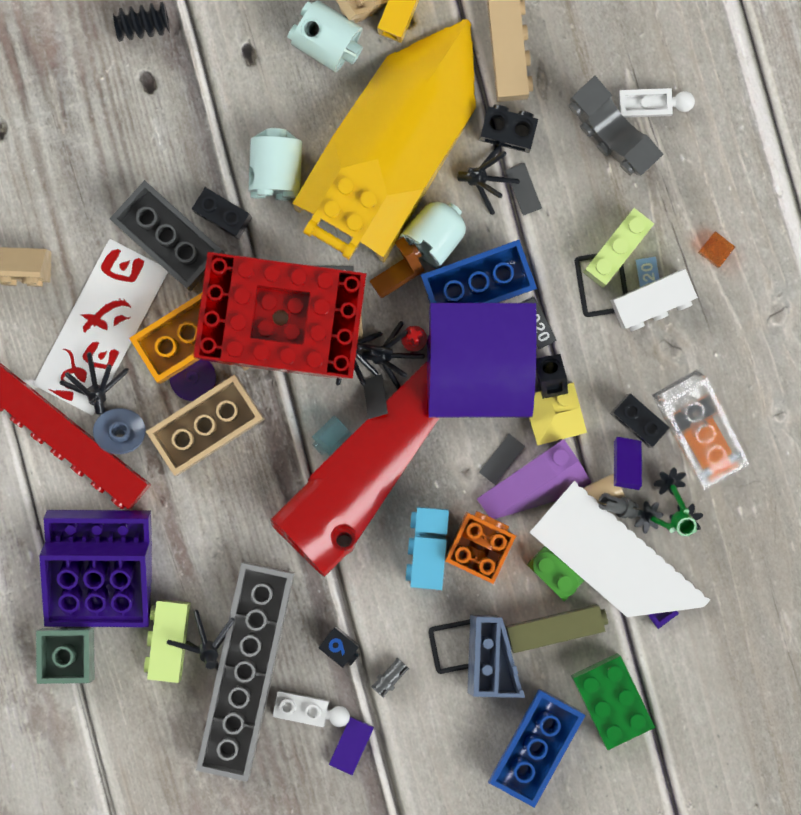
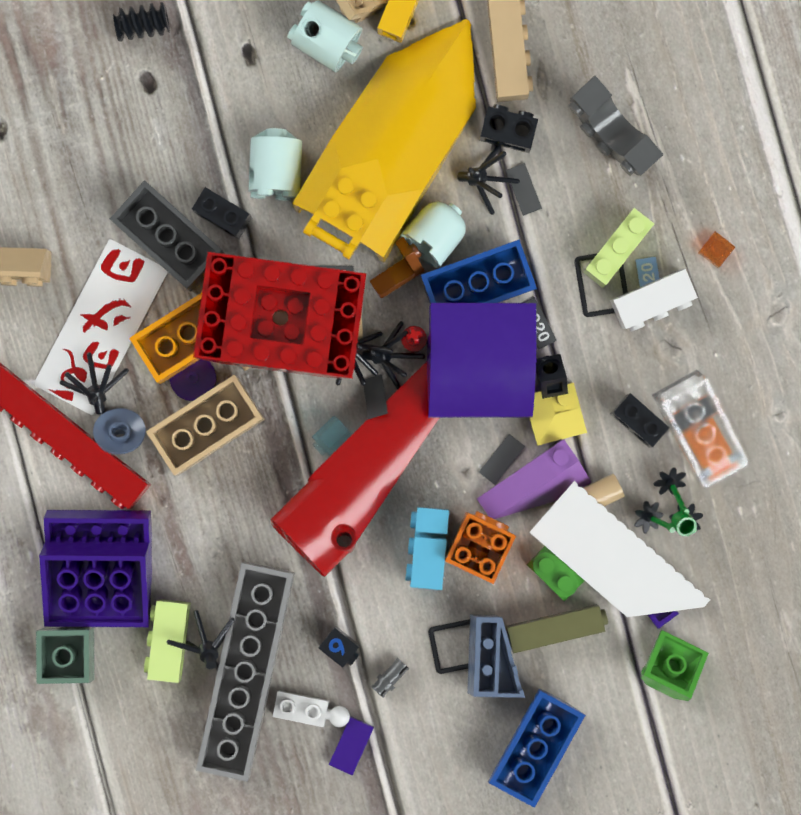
(612, 701): green brick -> none
(621, 506): dark grey pin -> none
(627, 463): dark purple tile -> none
(653, 102): white plate -> none
(674, 667): none -> bright green slope

